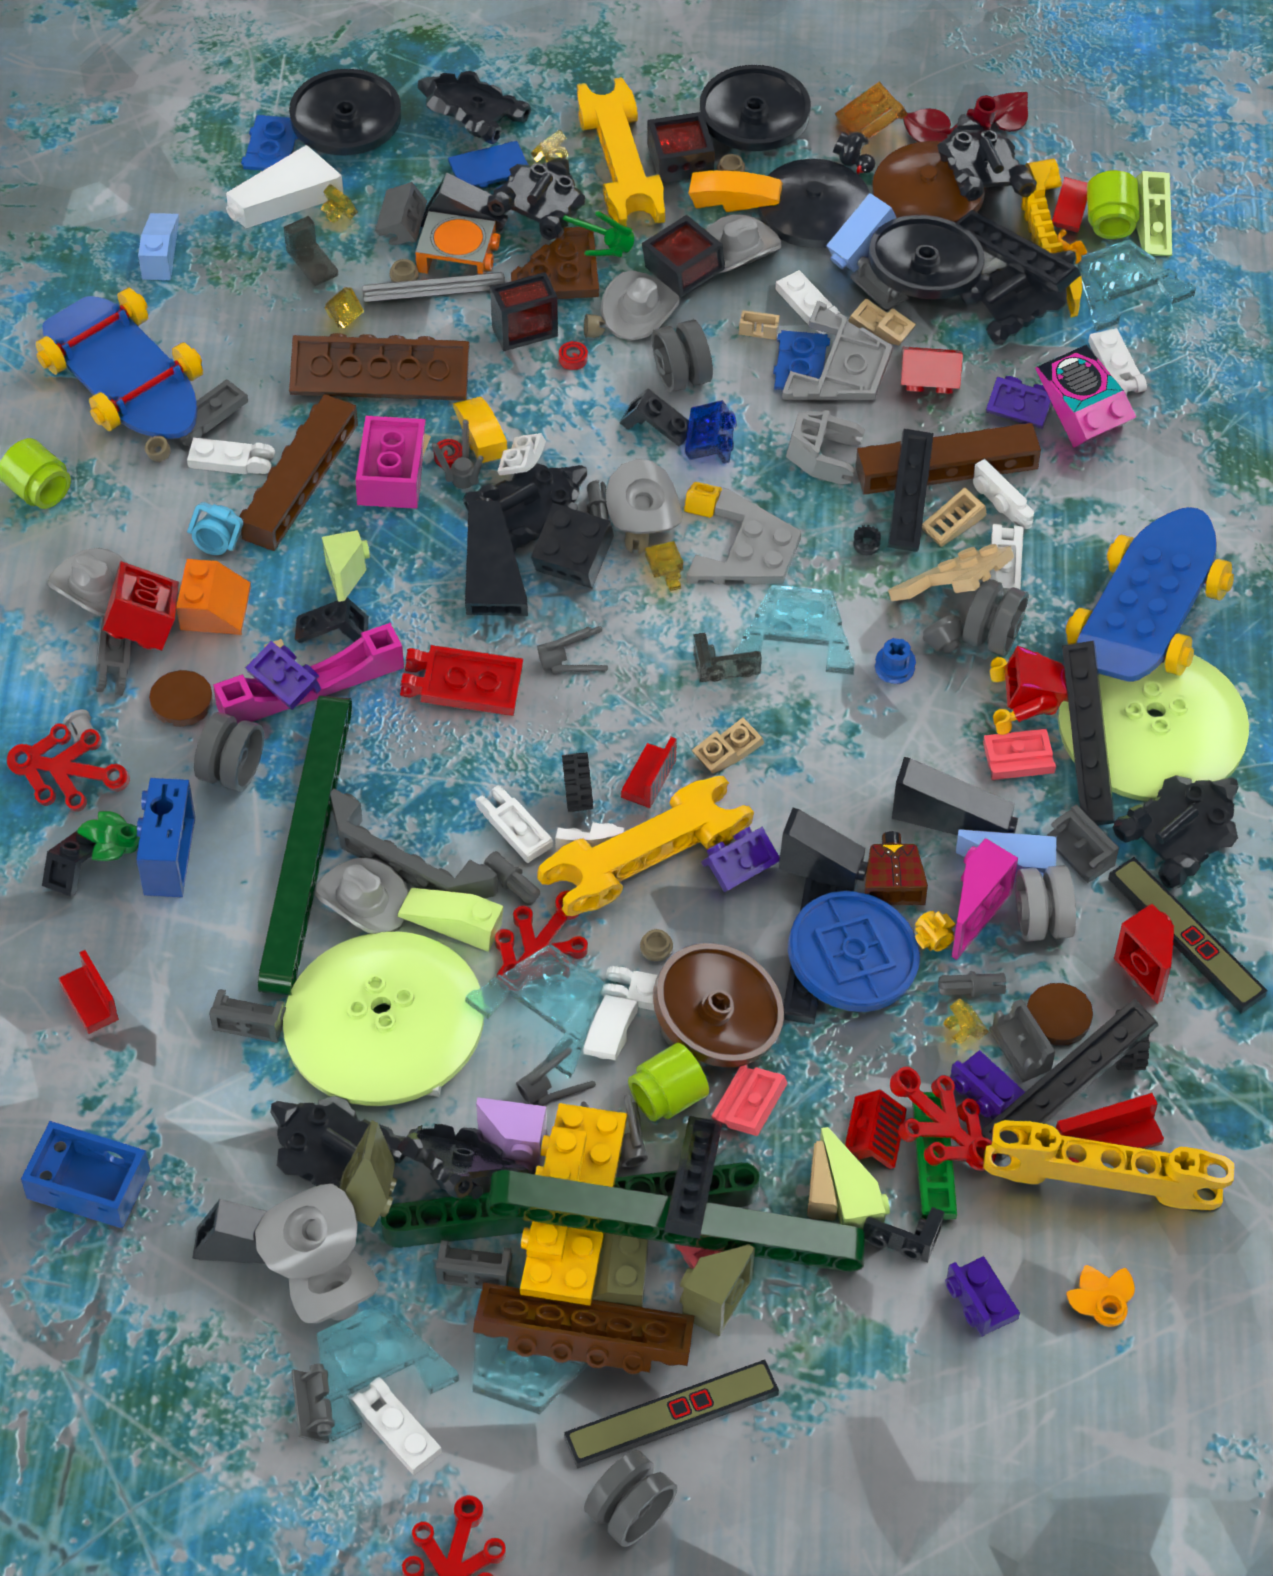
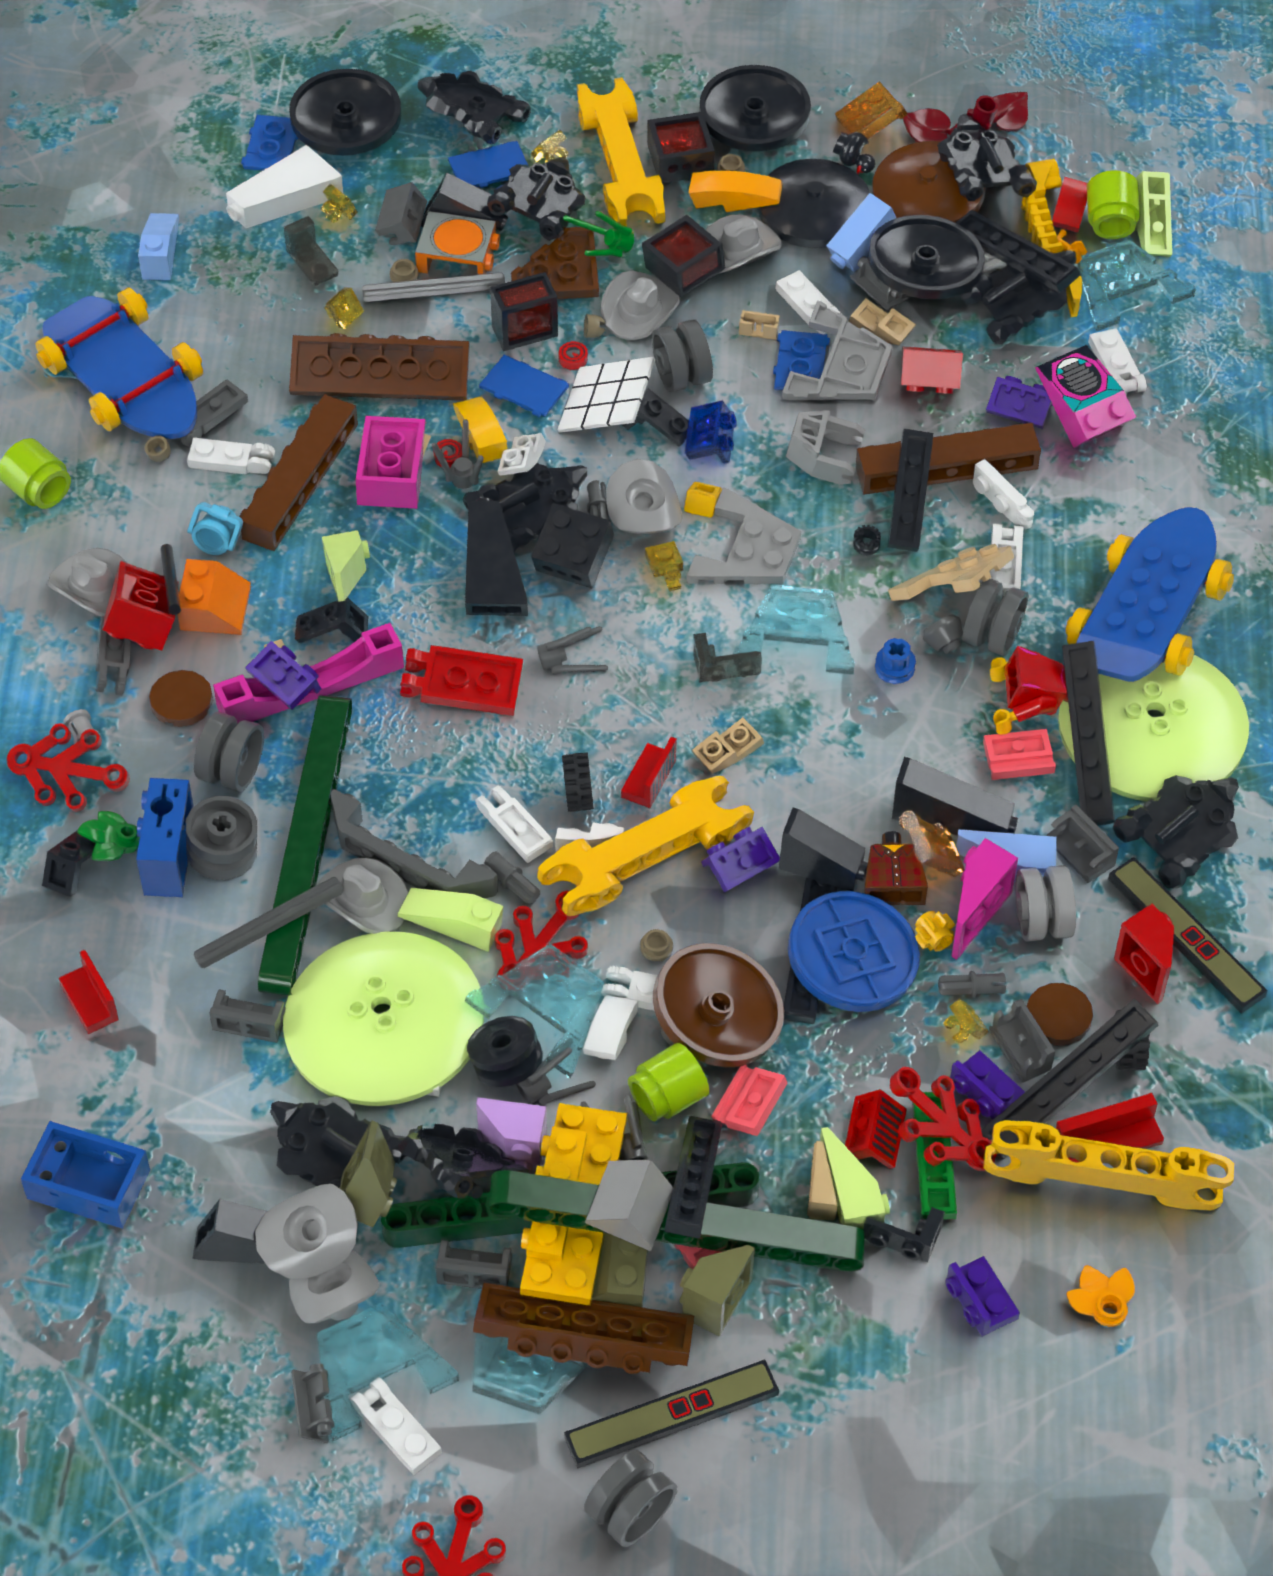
(170, 579): none -> black bar
(221, 837): none -> dark grey wheel
(268, 922): none -> dark grey axle
(505, 1051): none -> black wheel
(524, 385): none -> blue piece
(606, 394): none -> white piece
(631, 1201): none -> light grey slope
(636, 542): dark tan hinge -> none
(932, 844): none -> clear orange plate
(963, 498): tan slope -> none

